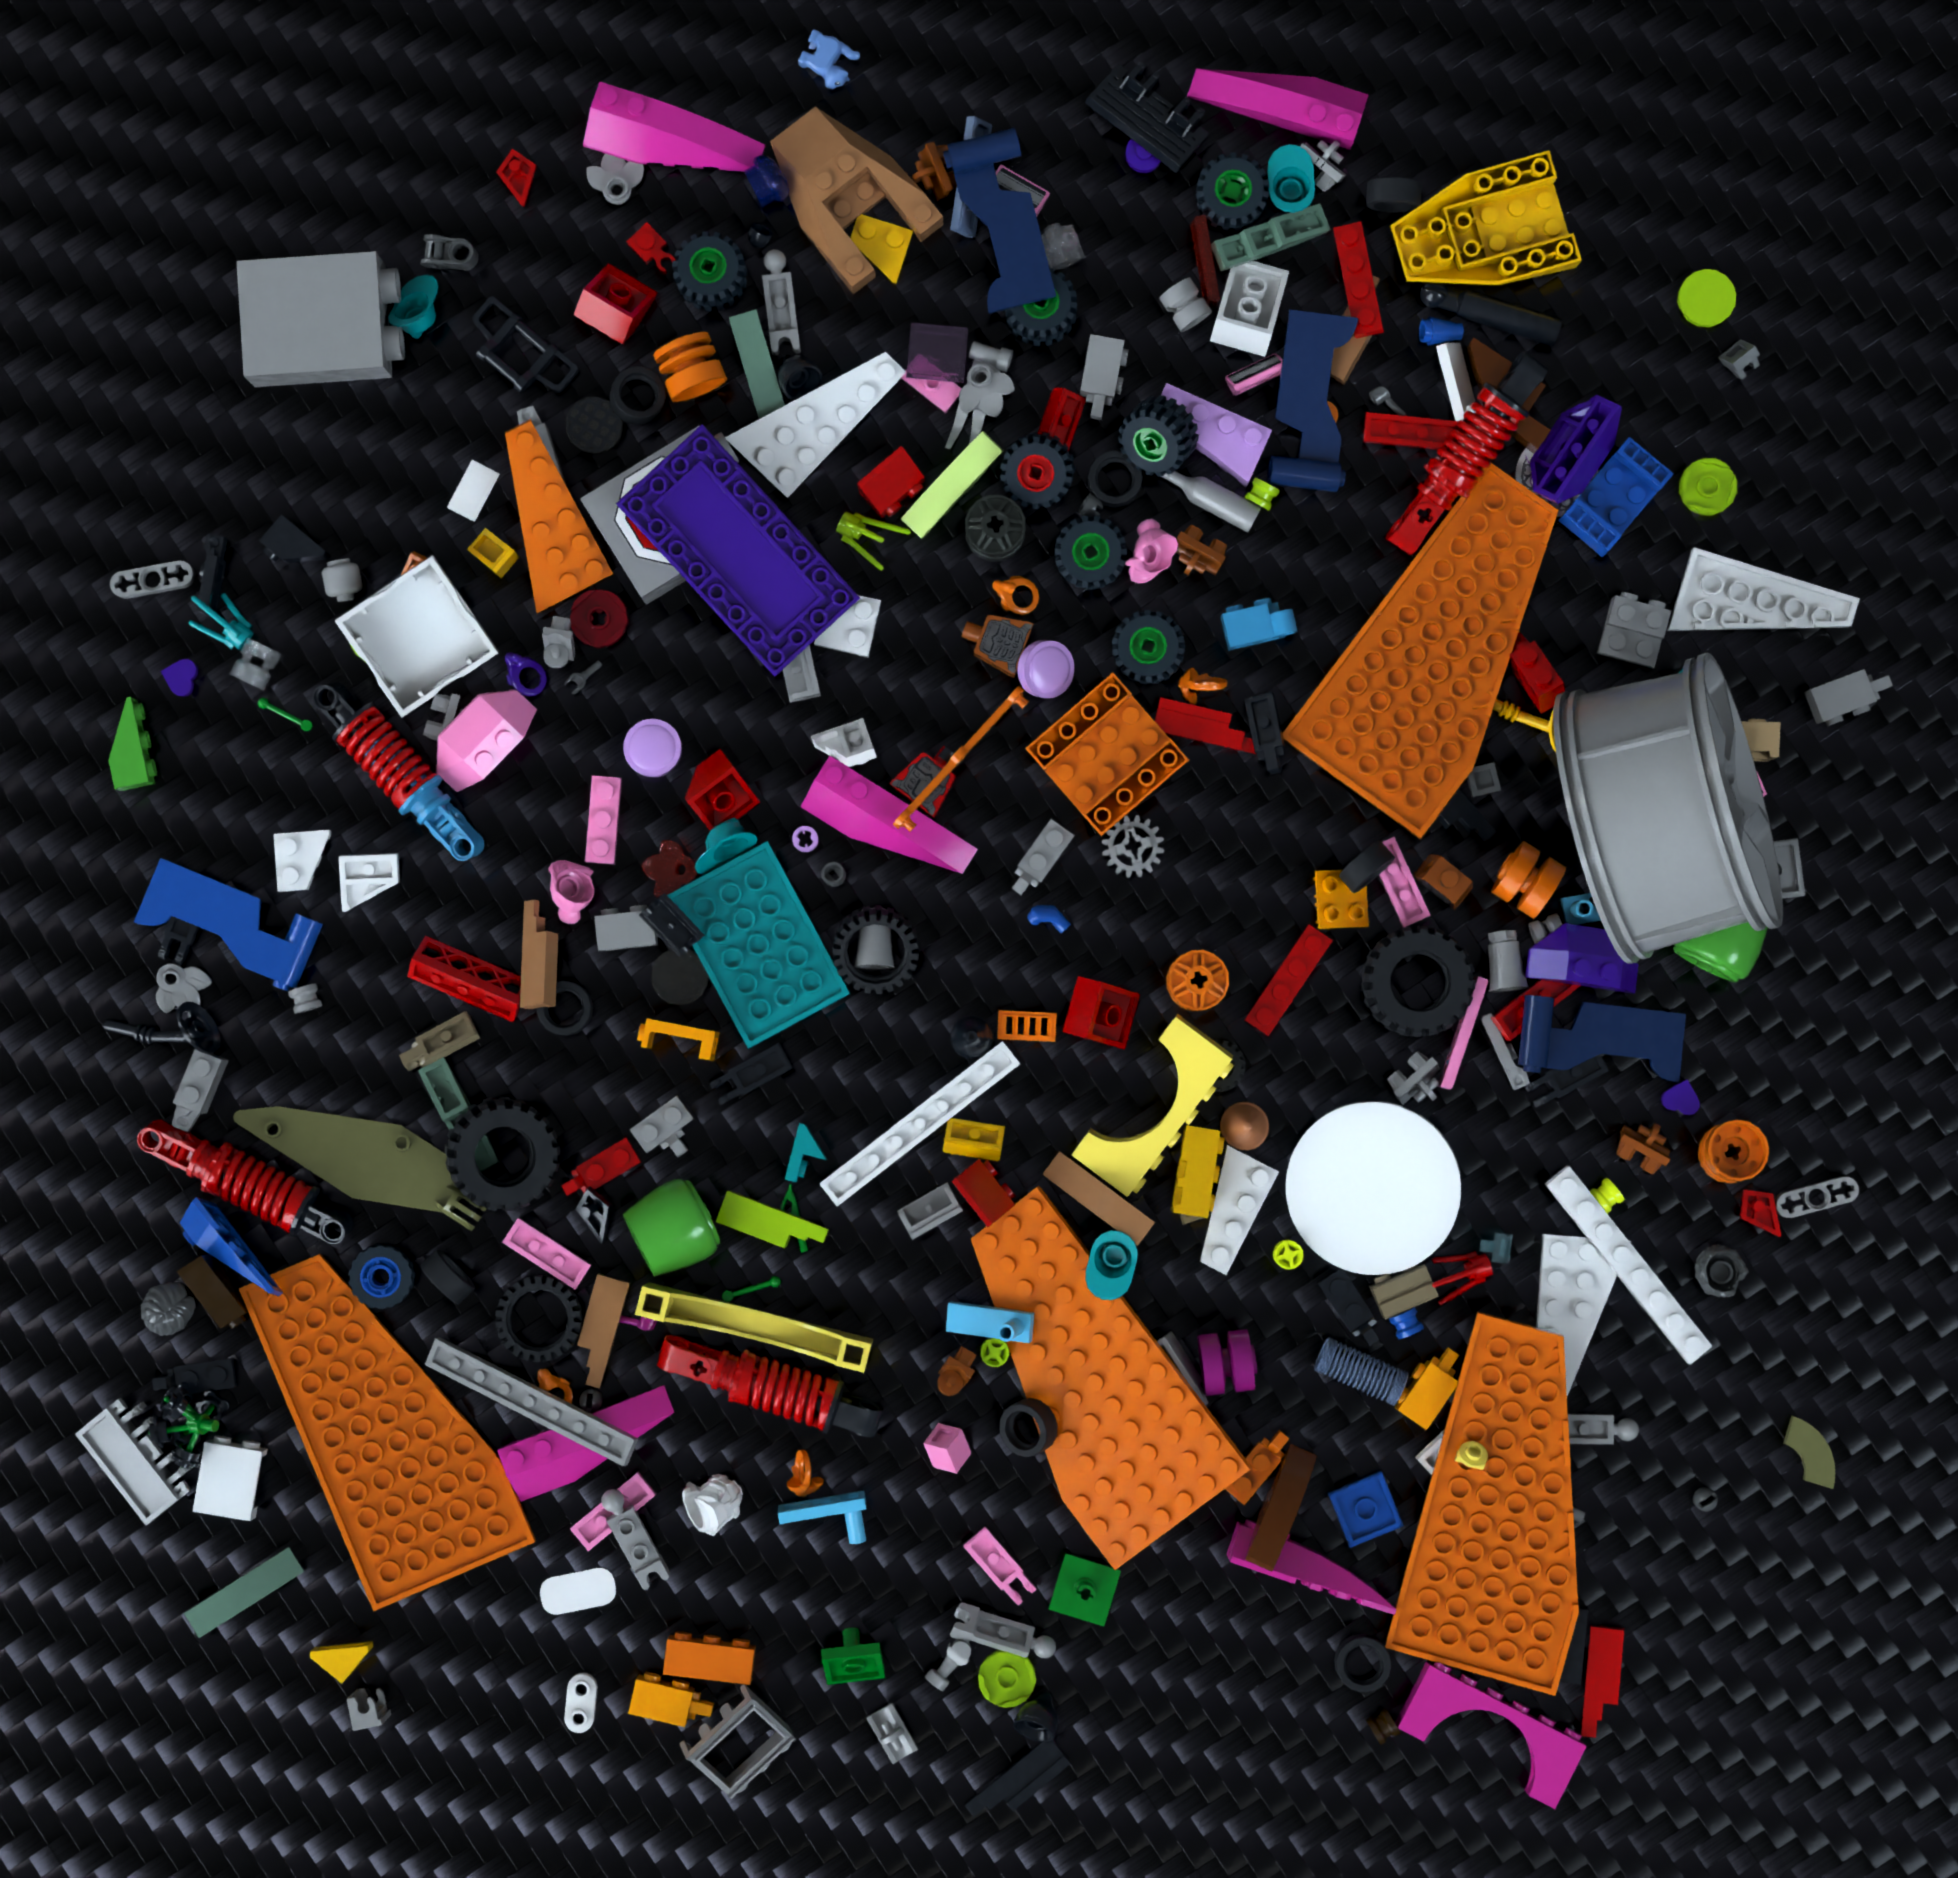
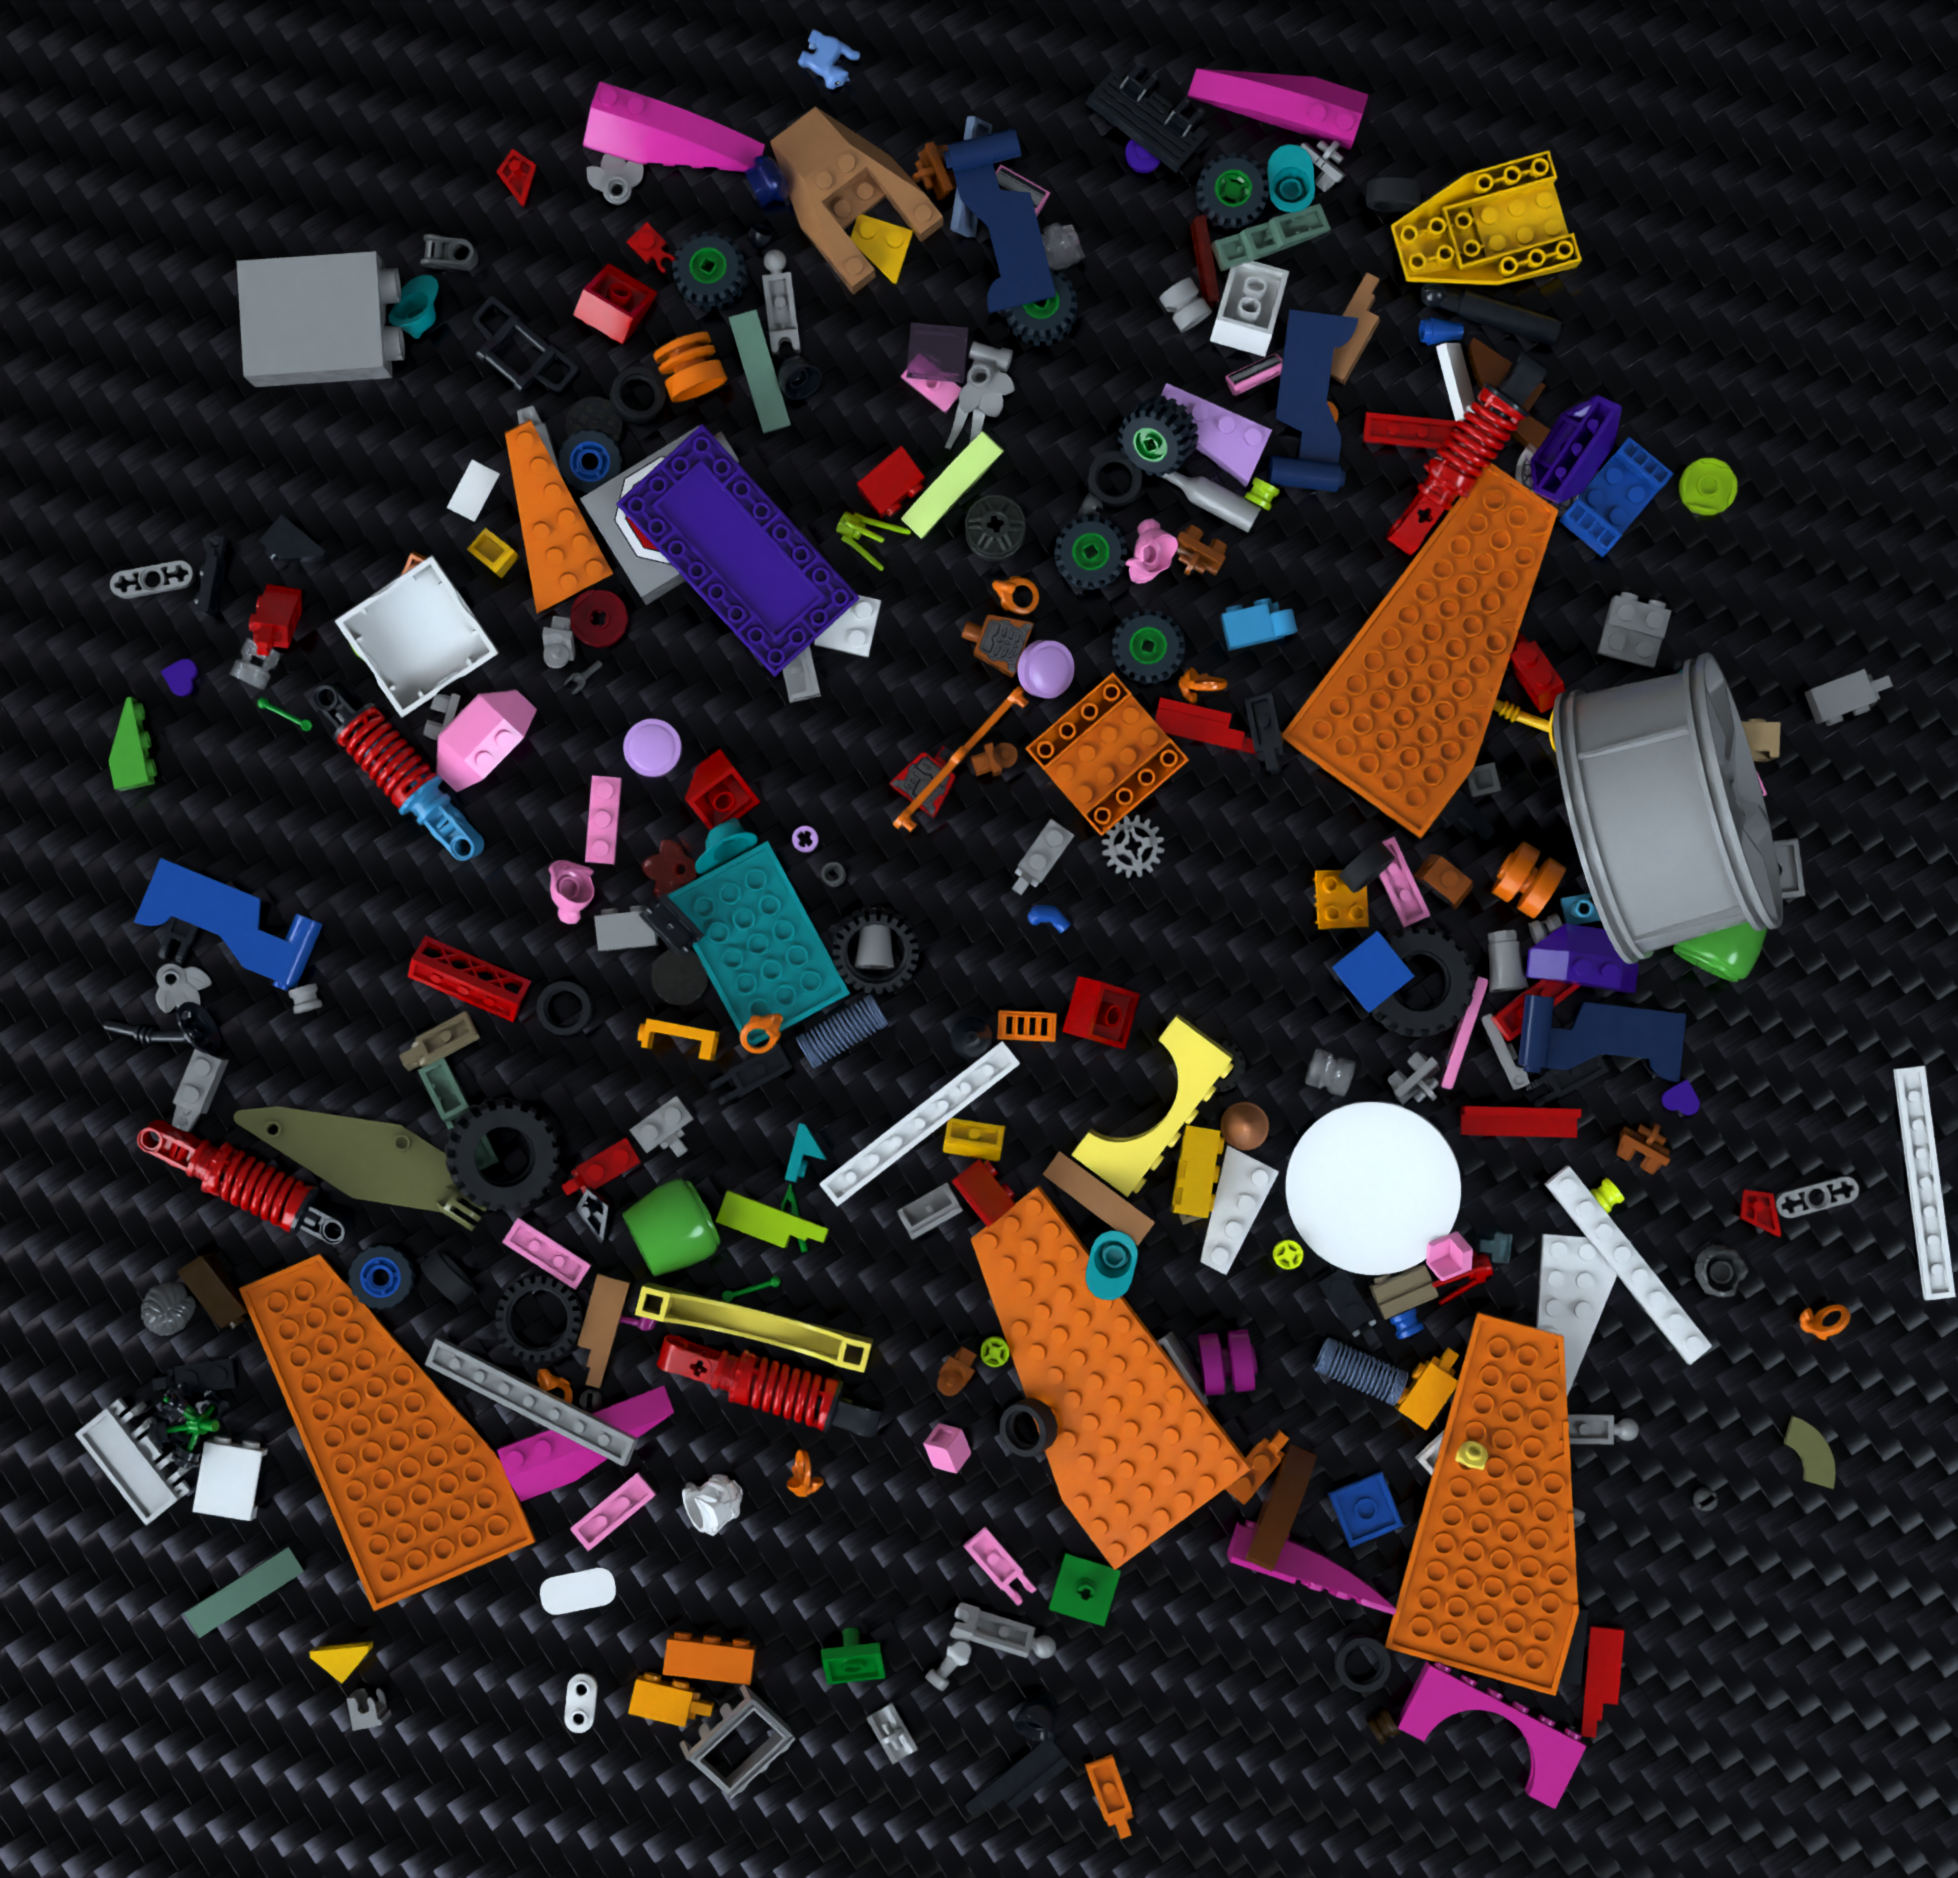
(213, 1232): blue wedge -> none
(235, 632): teal plant -> none
(275, 618): none -> red hinge
(298, 857): white wing -> none
(342, 579): light grey head -> none
(366, 876): white wing -> none
(515, 664): dark purple piece -> none
(538, 960): medium nougat piece -> none
(594, 442): none -> black wheel
(633, 1538): light grey plate -> none
(769, 1023): none -> orange piece
(804, 432): white wing -> none
(846, 743): white wing -> none
(848, 1503): medium azure piece -> none
(868, 814): dark pink wedge -> none
(875, 1018): none -> sand blue piece
(990, 1322): medium azure piece -> none
(992, 759): none -> dark orange hips
(1006, 1678): lime tile -> none
(1037, 470): black wheel -> none
(1062, 415): red slope -> none
(1101, 372): light grey hinge -> none
(1110, 1793): none -> orange hinge
(1188, 995): orange wheel -> none
(1288, 980): red plate -> none
(1330, 1072): none -> clear wheel
(1358, 279): red plate -> none
(1372, 971): none -> blue tile
(1381, 395): dark grey hand -> none
(1449, 1256): none -> bright pink panel
(1519, 1121): none -> red fence
(1706, 298): lime tile -> none
(1739, 356): dark grey tile -> none
(1740, 596): white wing -> none
(1750, 1150): orange wheel -> none
(1814, 1325): none -> orange piece
(1924, 1183): none -> white plate

